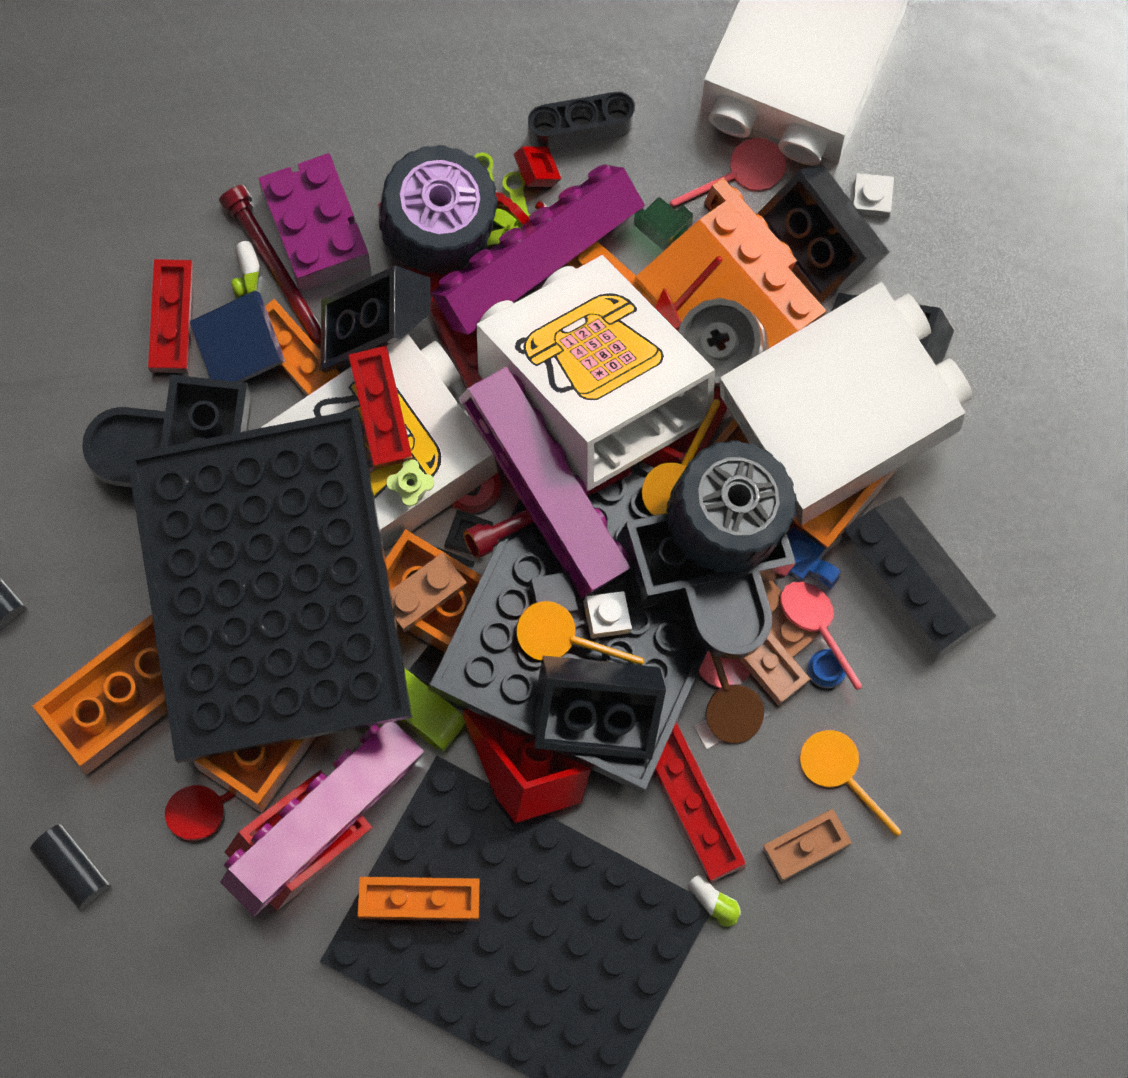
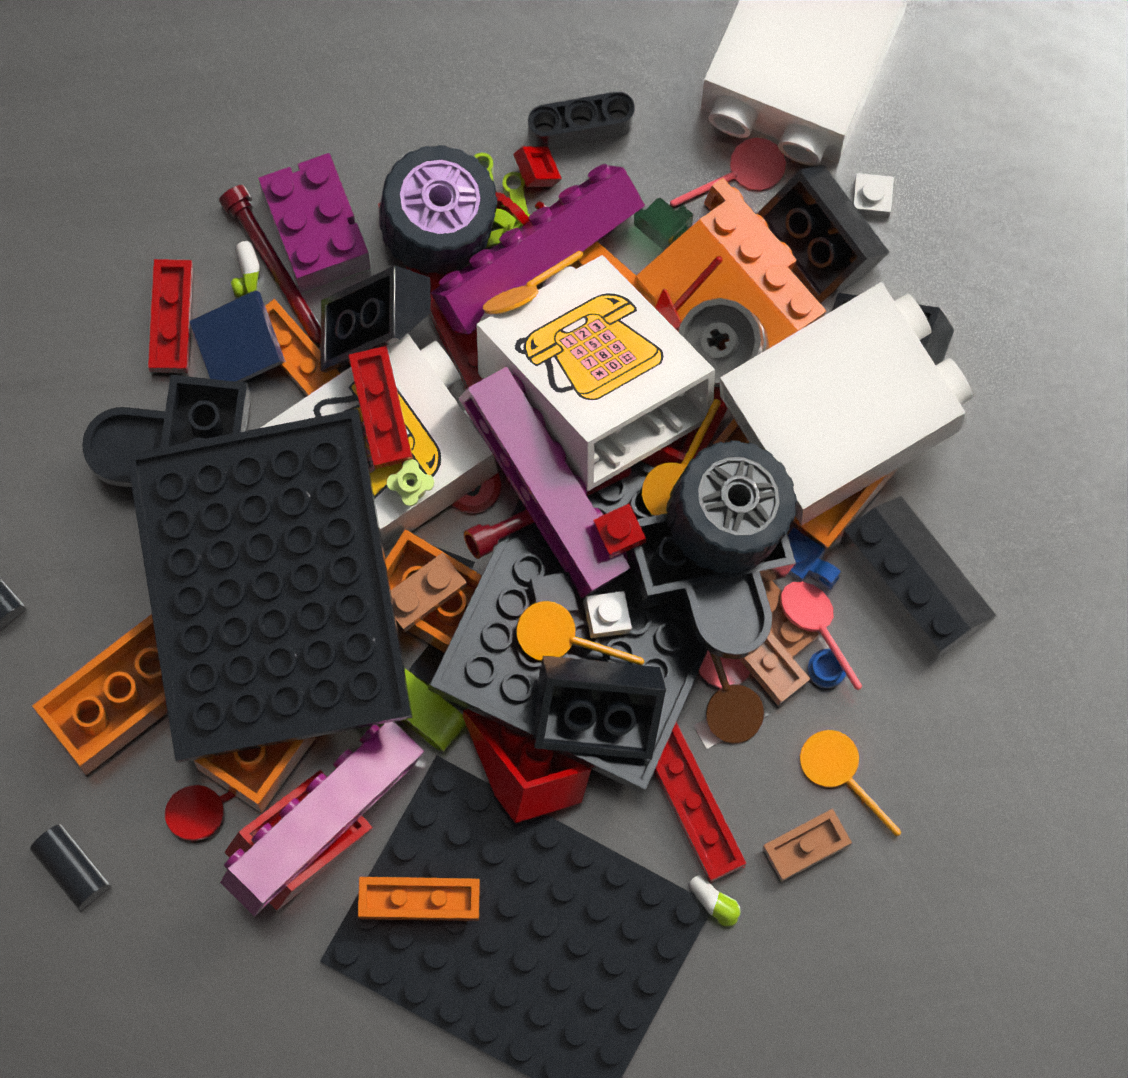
(455, 539): black tile -> none
(521, 295): none -> light orange piece
(619, 530): none -> red plate

